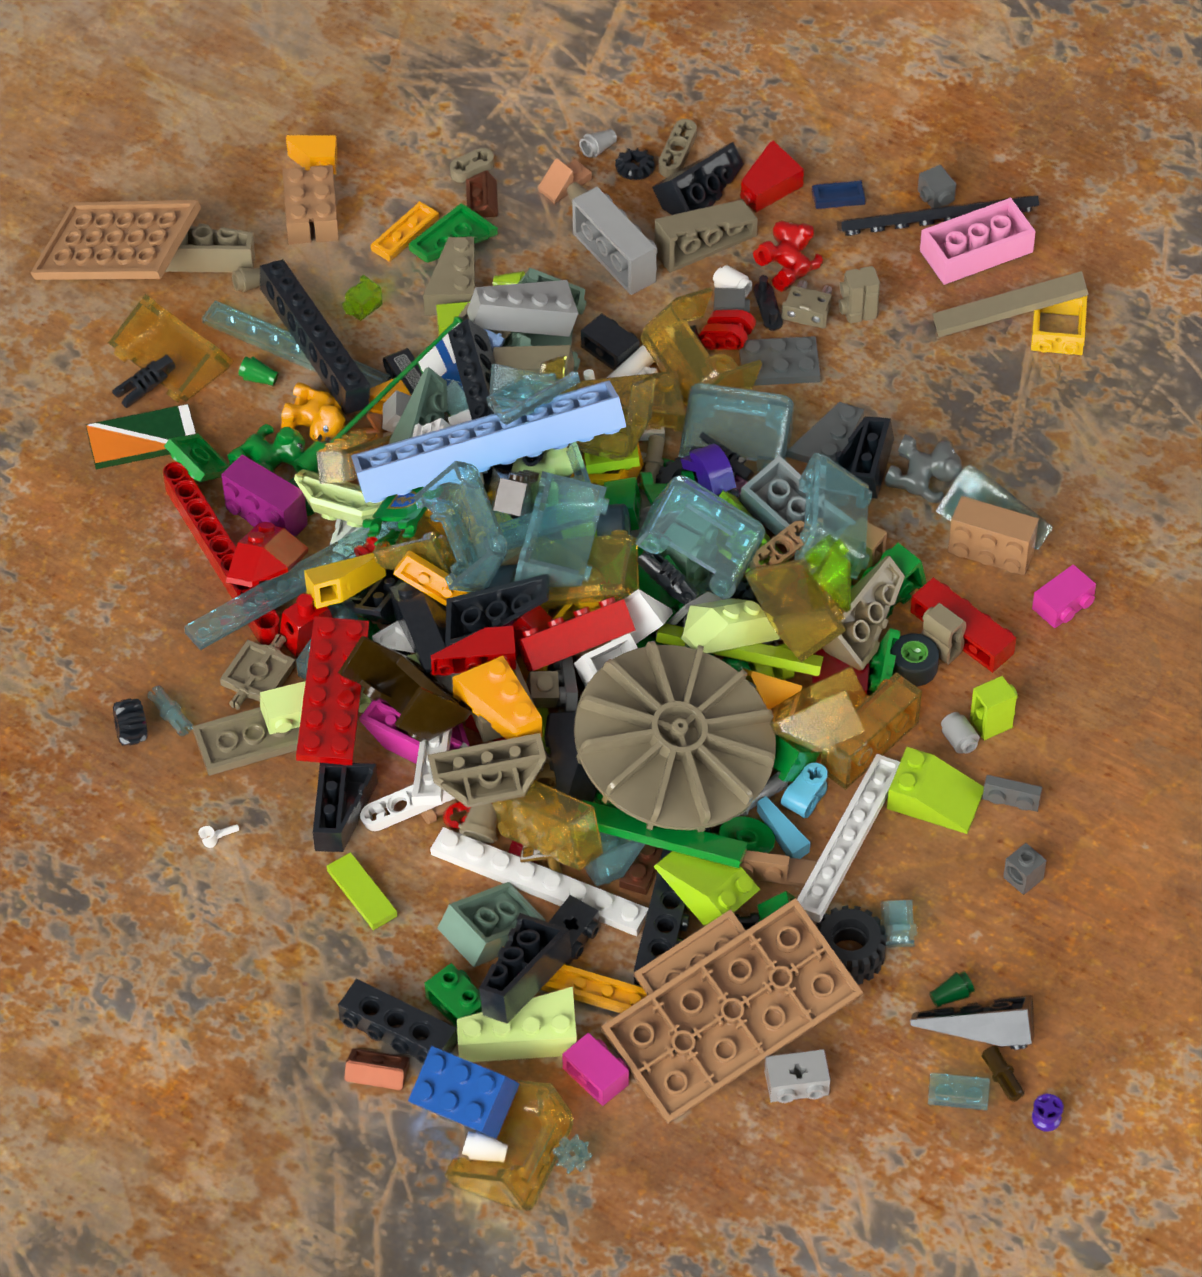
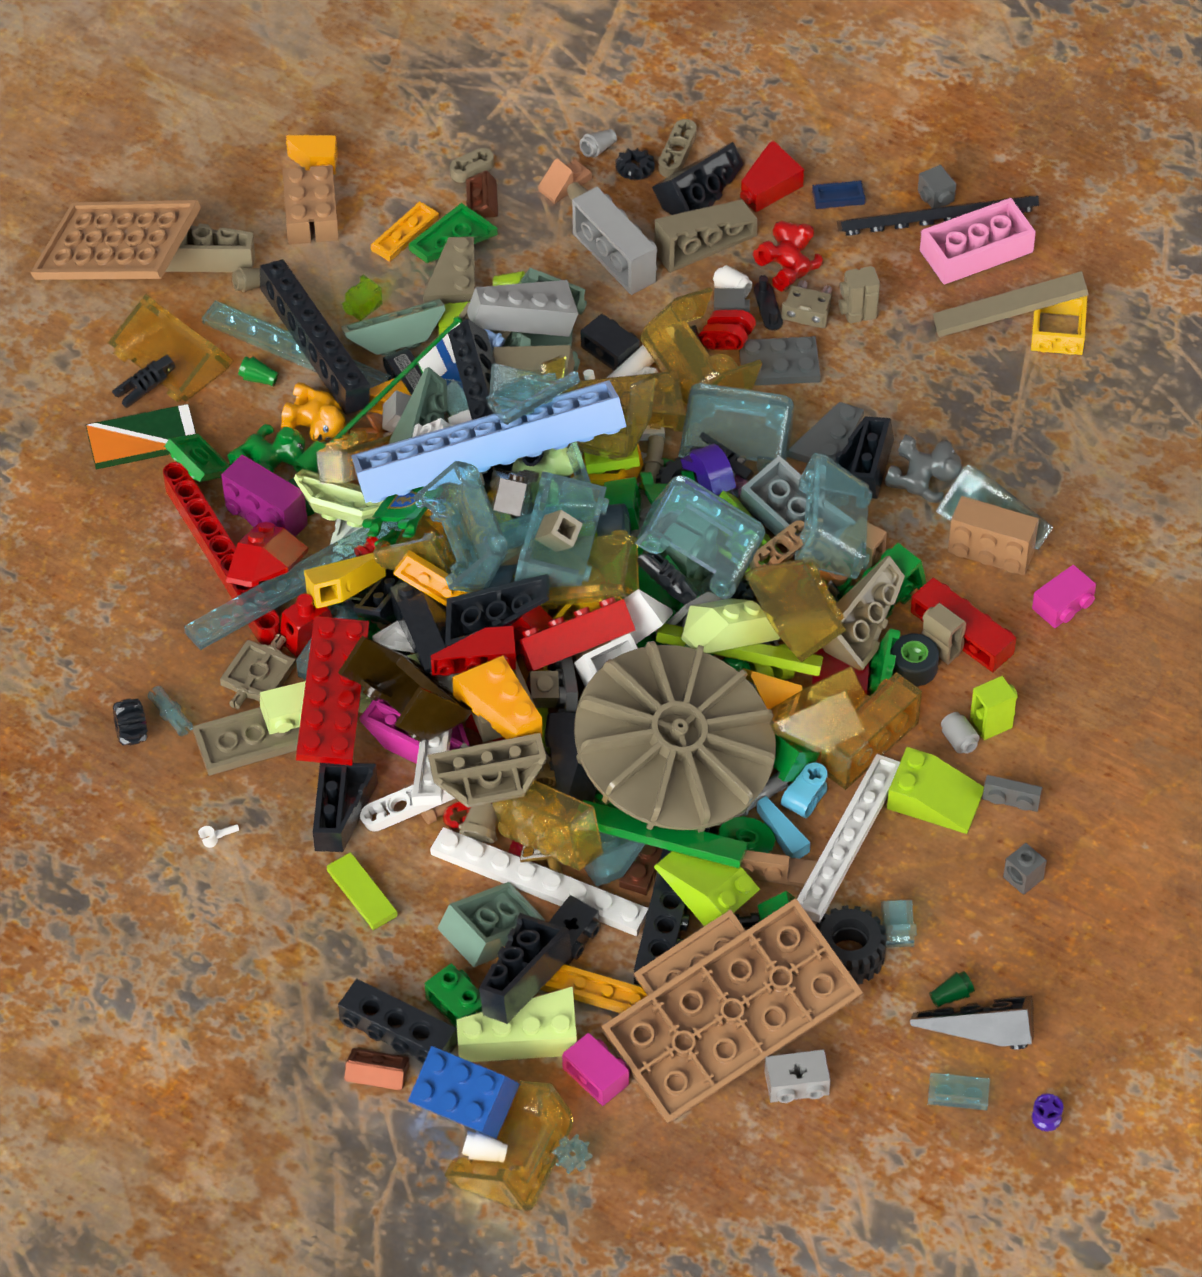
(396, 329): none -> sand green wedge
(558, 531): none -> dark tan brick
(832, 569): clear neon green slope -> none
(1003, 1073): dark brown axle -> none

